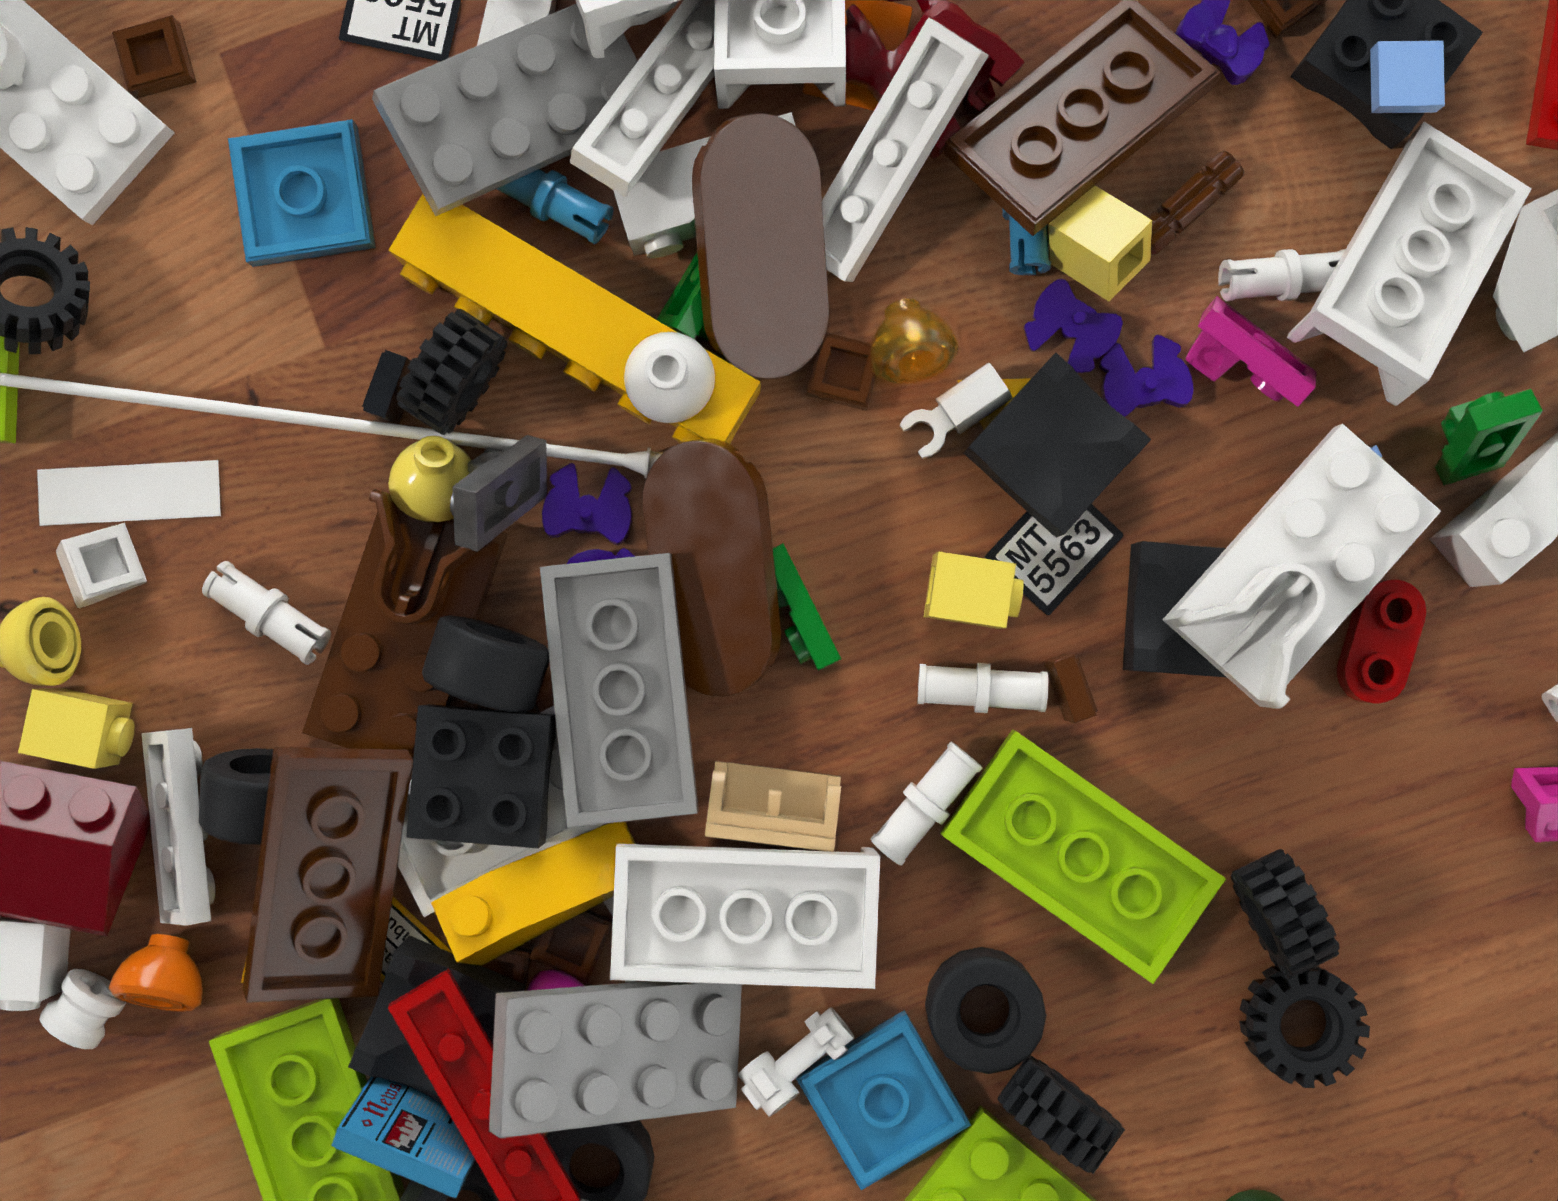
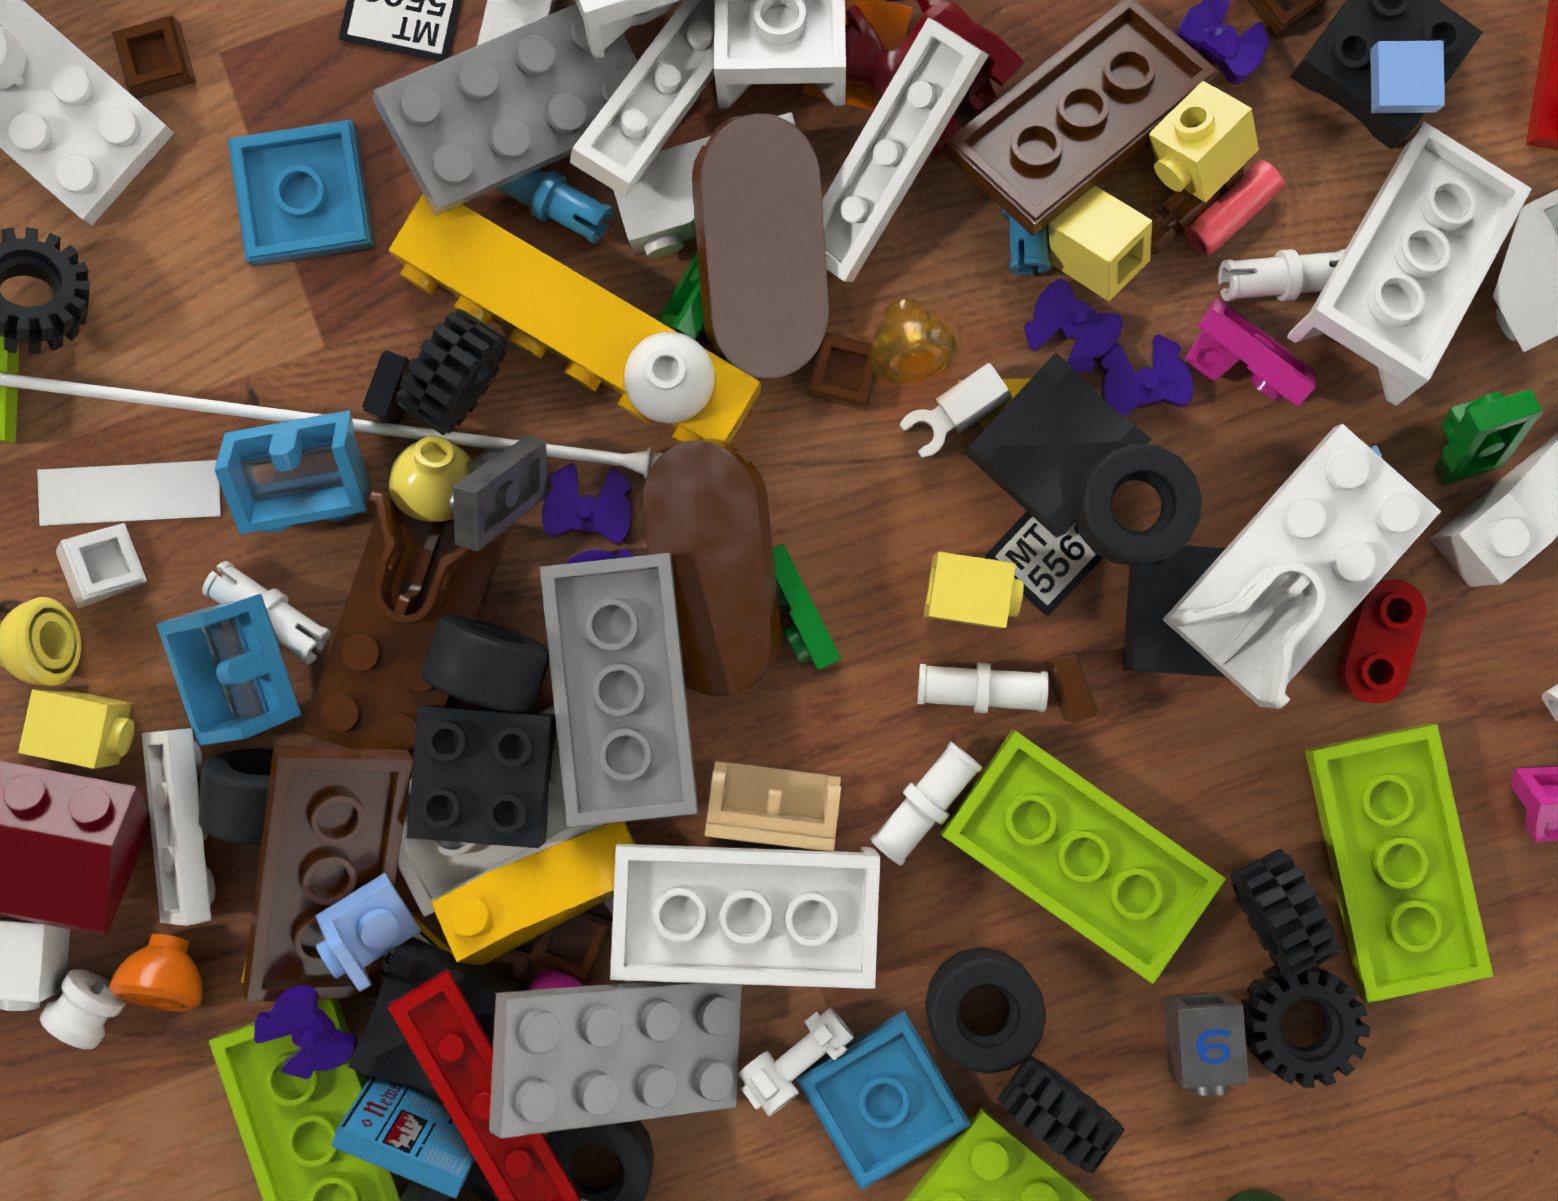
(229, 670): none -> dark azure window
(293, 473): none -> dark azure window
(311, 1029): none -> dark purple piece
(364, 929): none -> light blue bracket
(1179, 505): none -> black tyre
(1203, 142): none -> light yellow brick
(1206, 1042): none -> flat silver brick
(1234, 208): none -> coral hinge
(1398, 863): none -> lime plate

